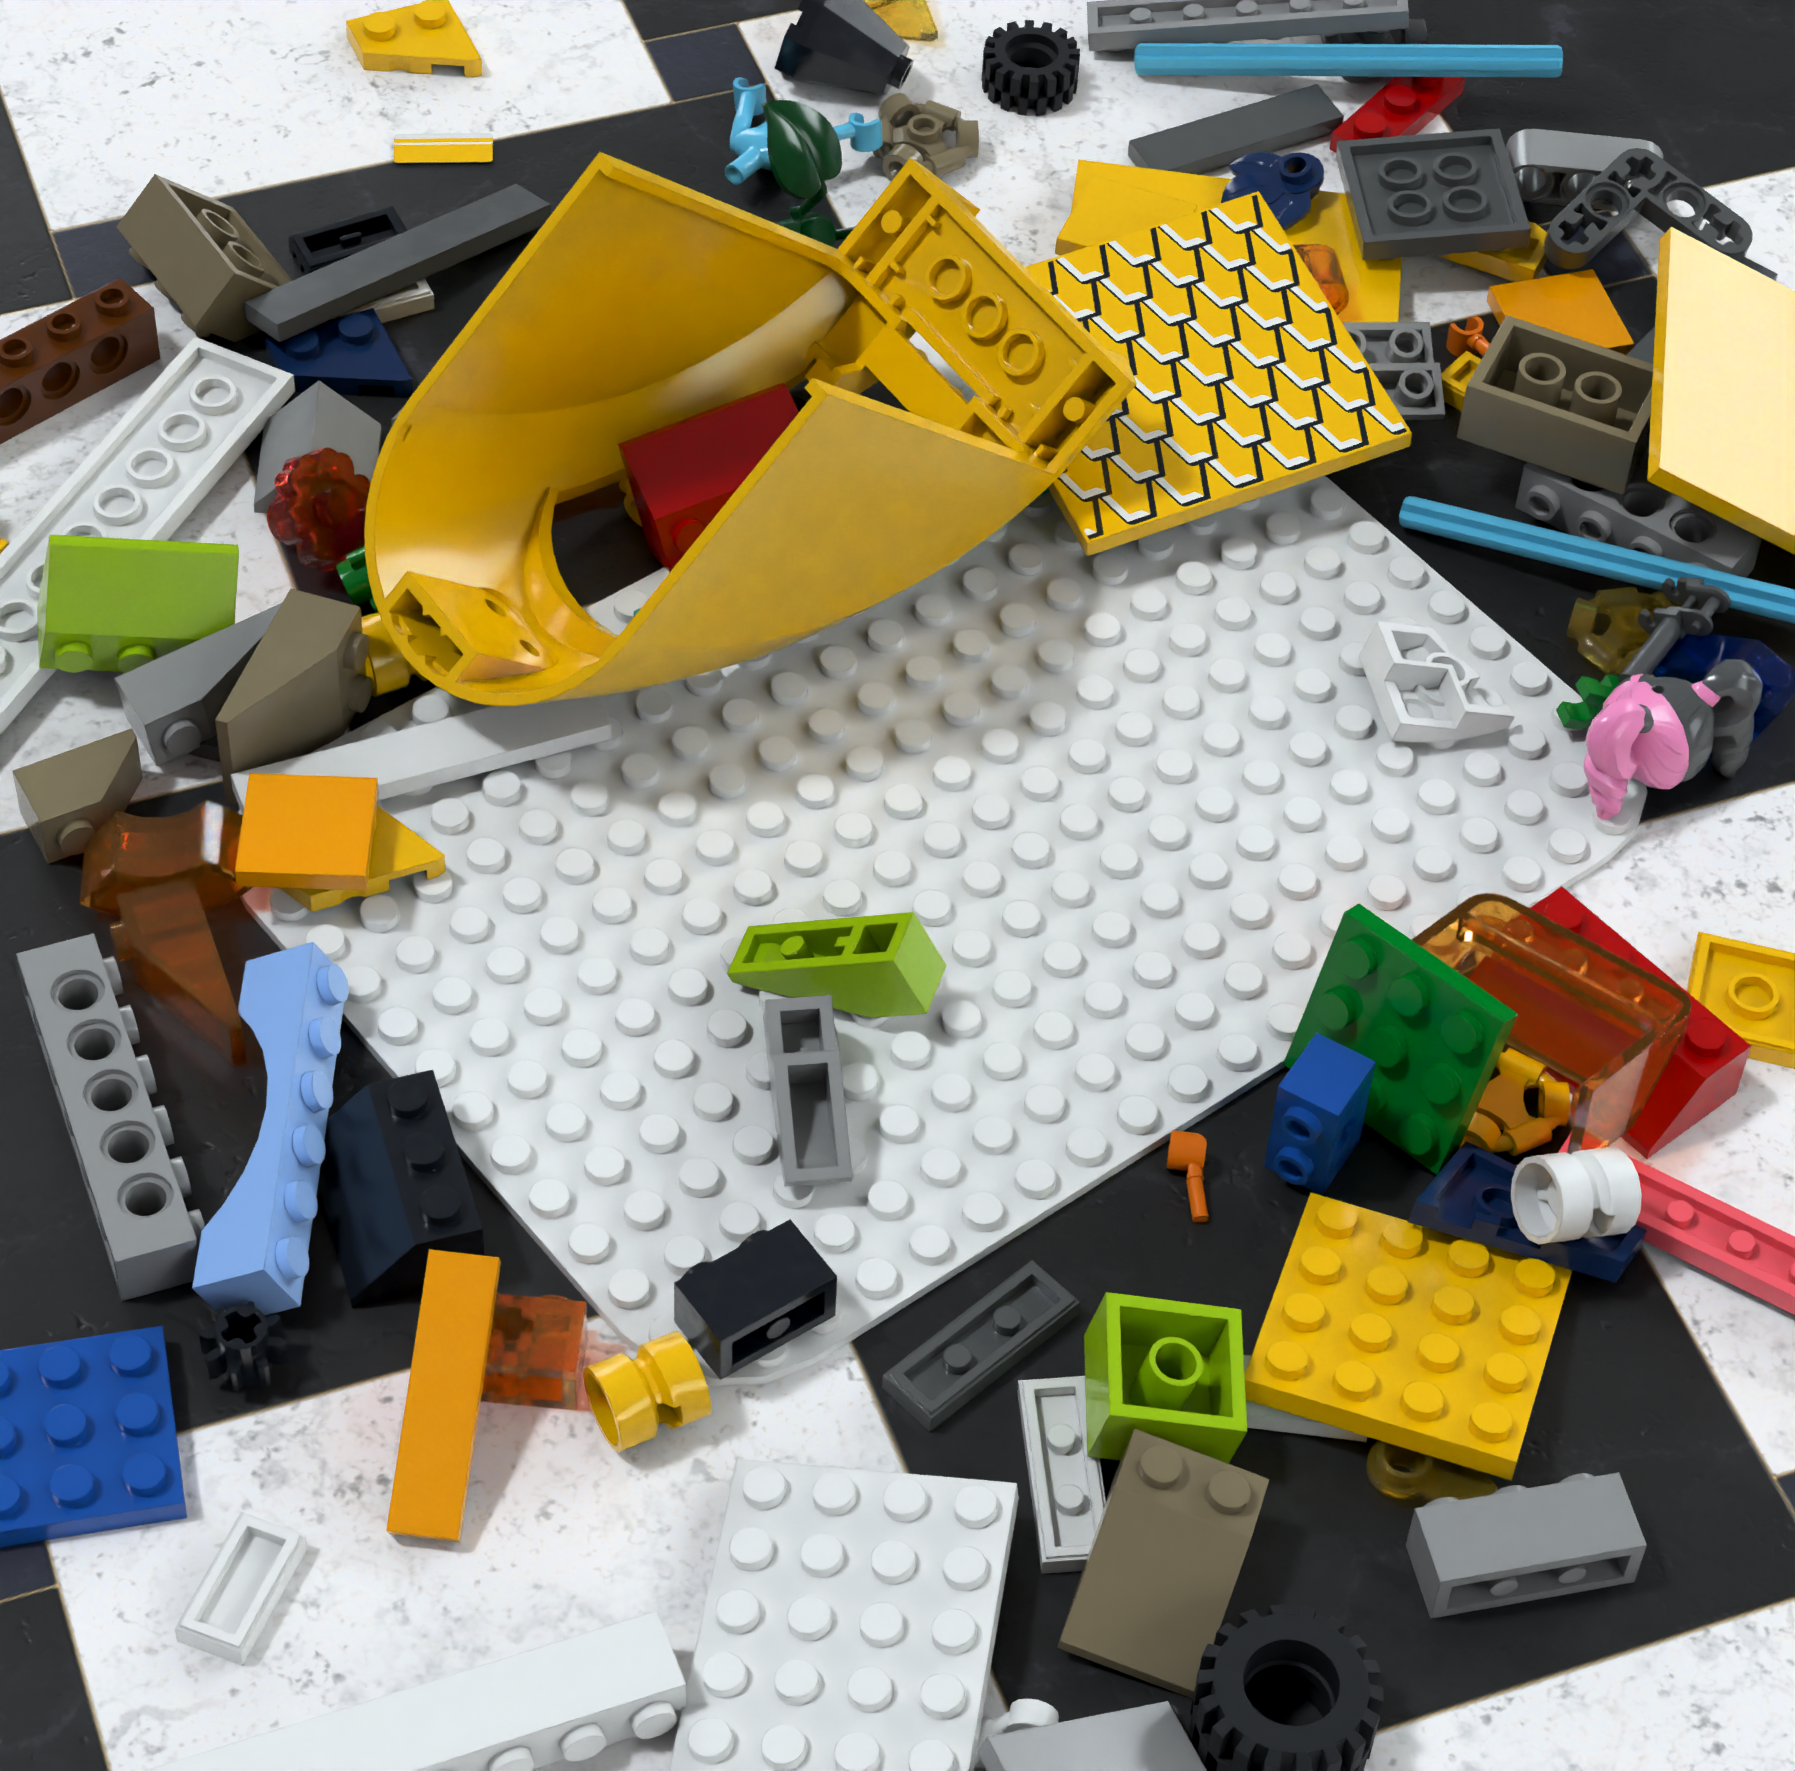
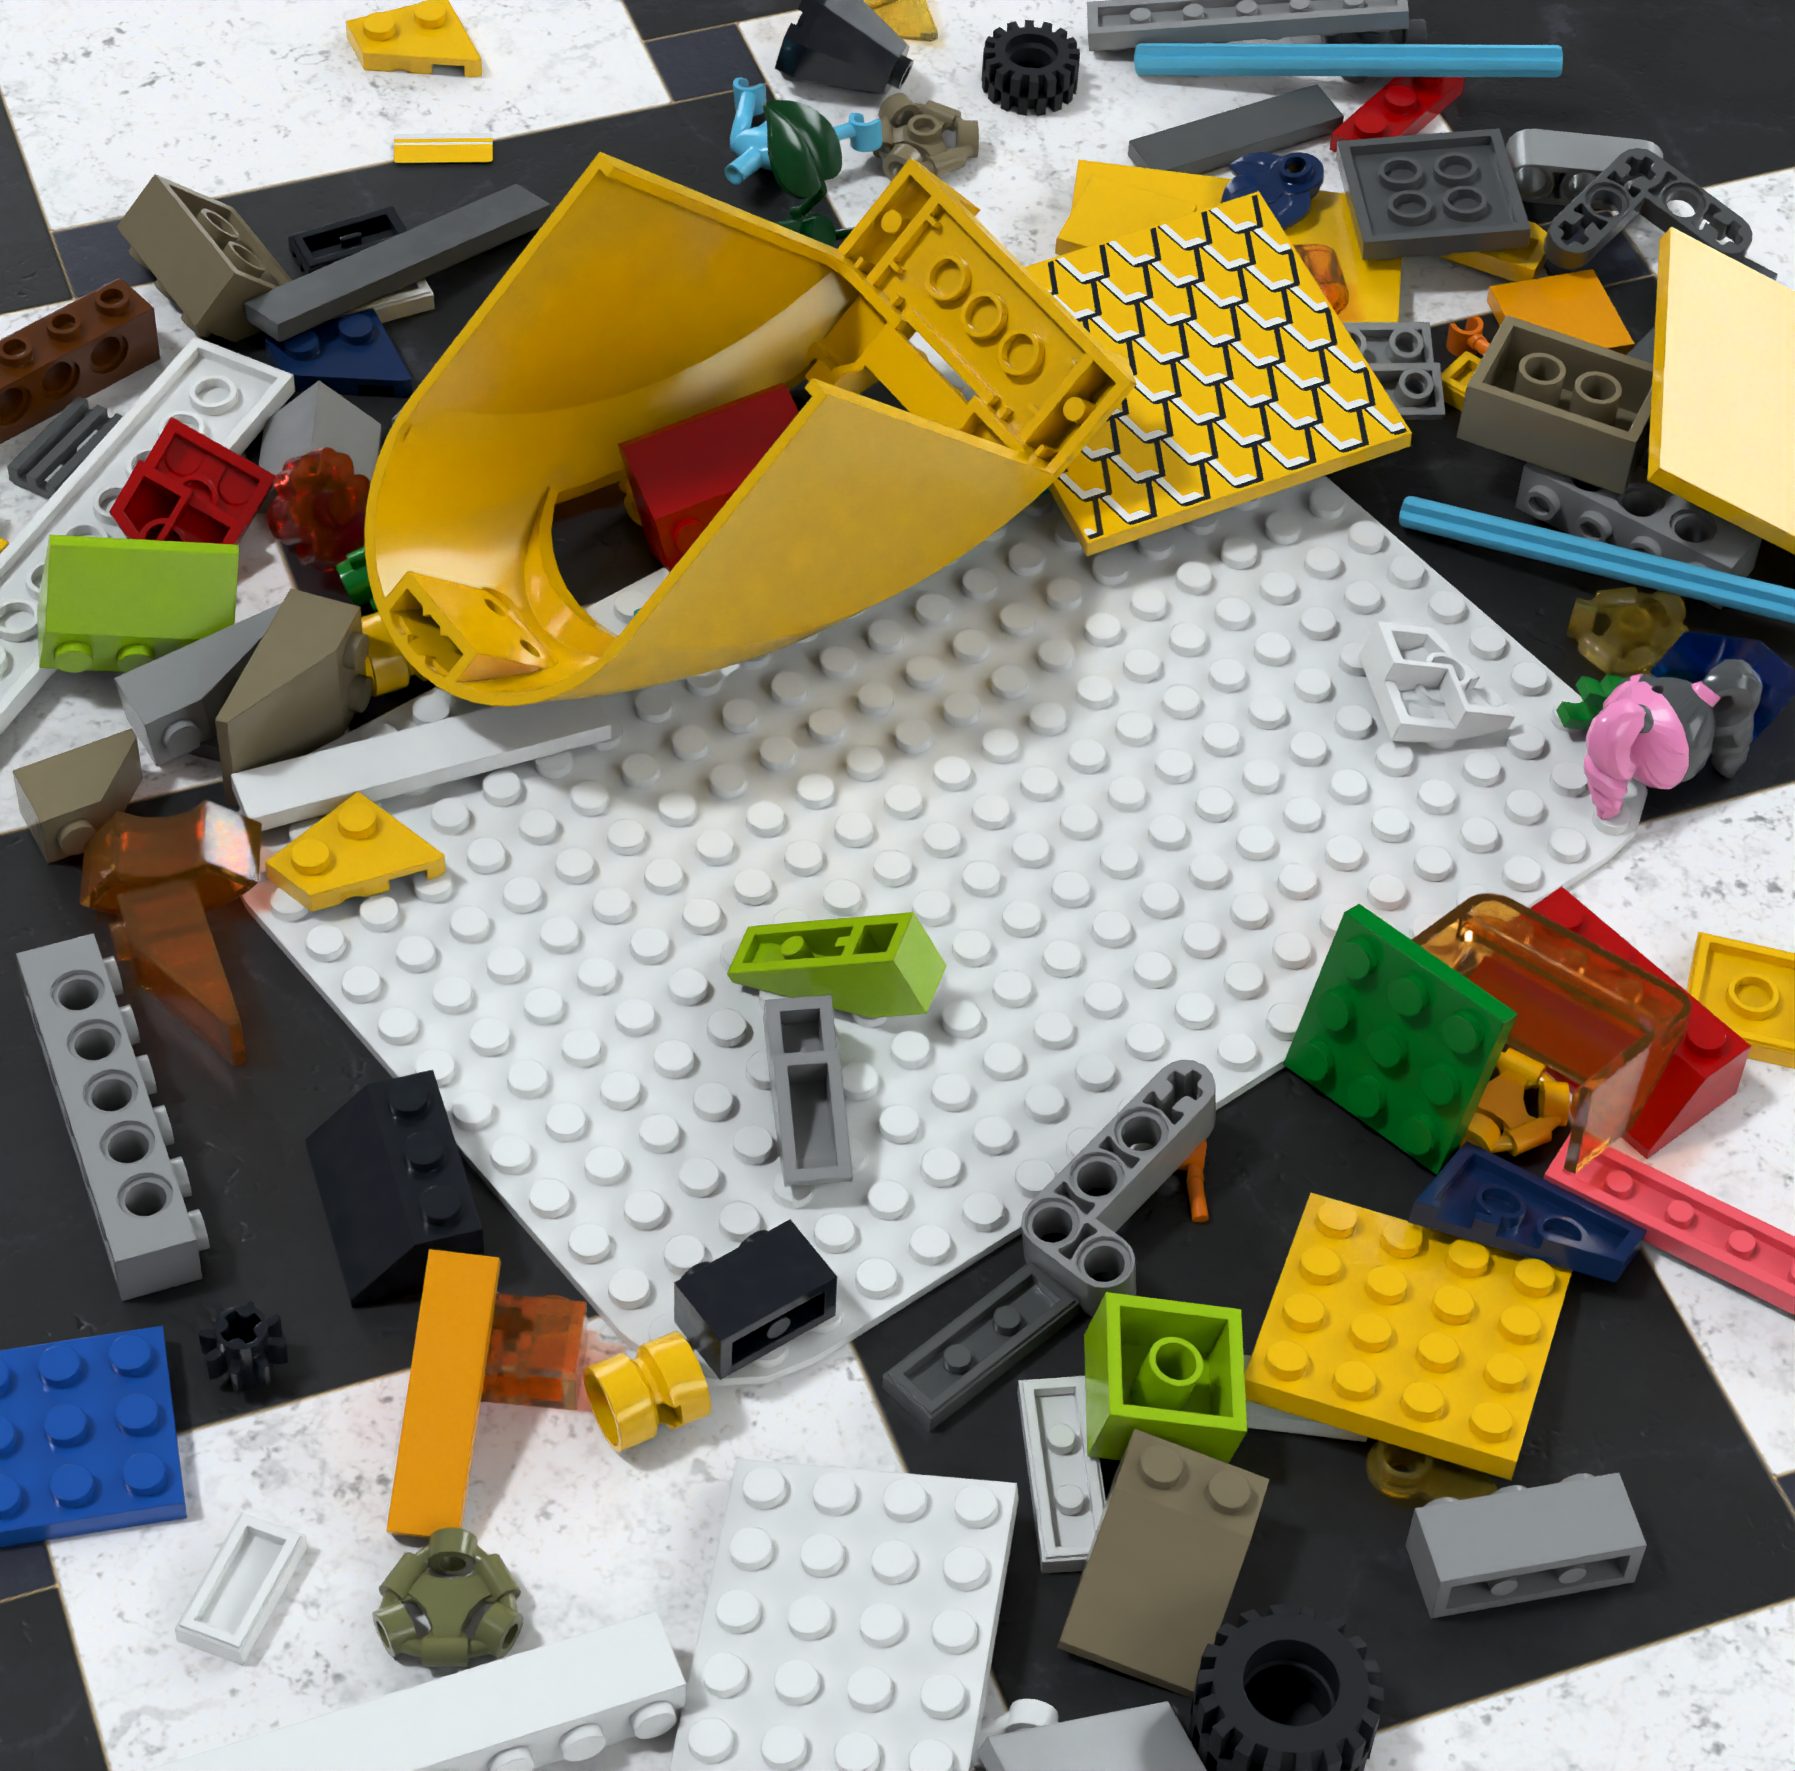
(59, 445): none -> dark grey tile
(191, 491): none -> red slope
(263, 1230): light blue arch -> none
(307, 832): light orange tile -> none
(449, 1602): none -> olive piece
(1169, 1113): none -> light grey beam
(1319, 1114): blue brick -> none
(1575, 1195): white wheel -> none
(1674, 623): dark grey piece -> none

